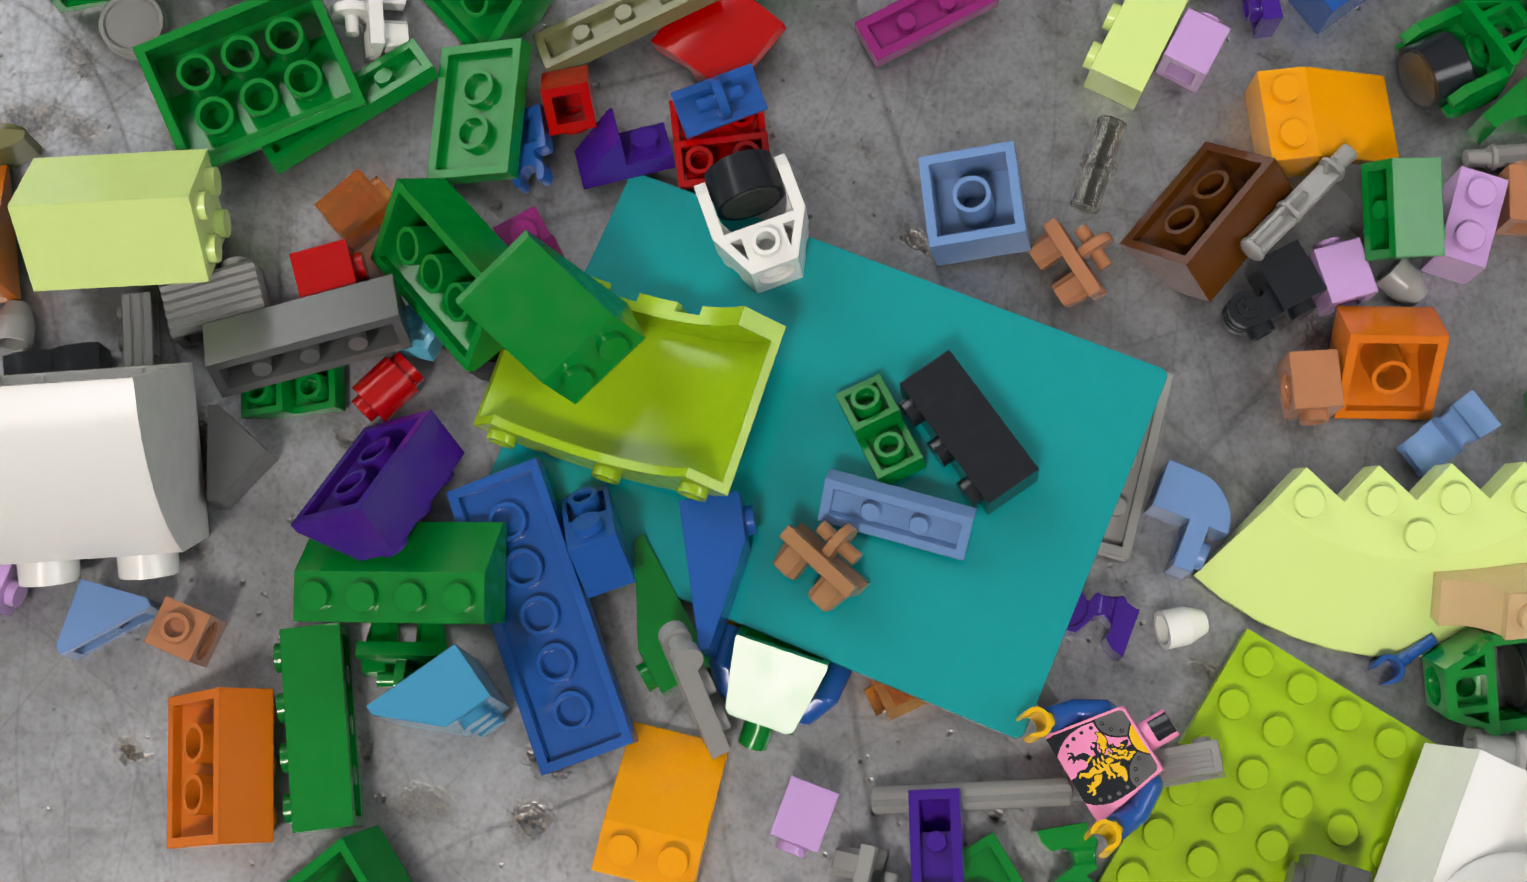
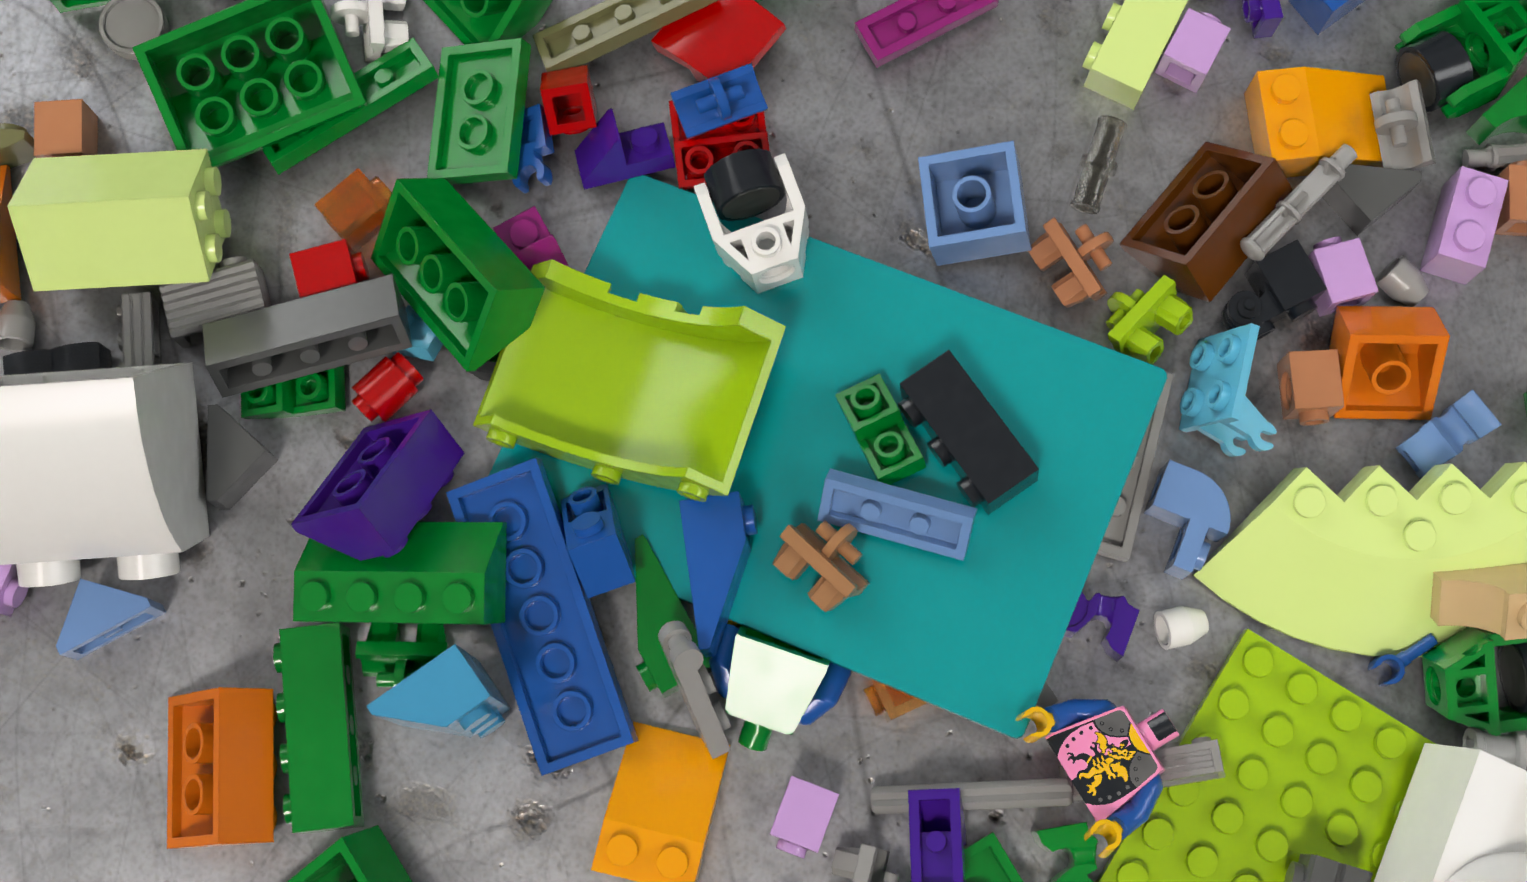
(64, 129): none -> nougat brick
(185, 632): nougat brick -> none
(552, 317): green slope -> none
(1141, 315): none -> lime hips
(1217, 391): none -> medium azure plate
(1402, 127): none -> light grey hips
(1403, 208): brick -> none

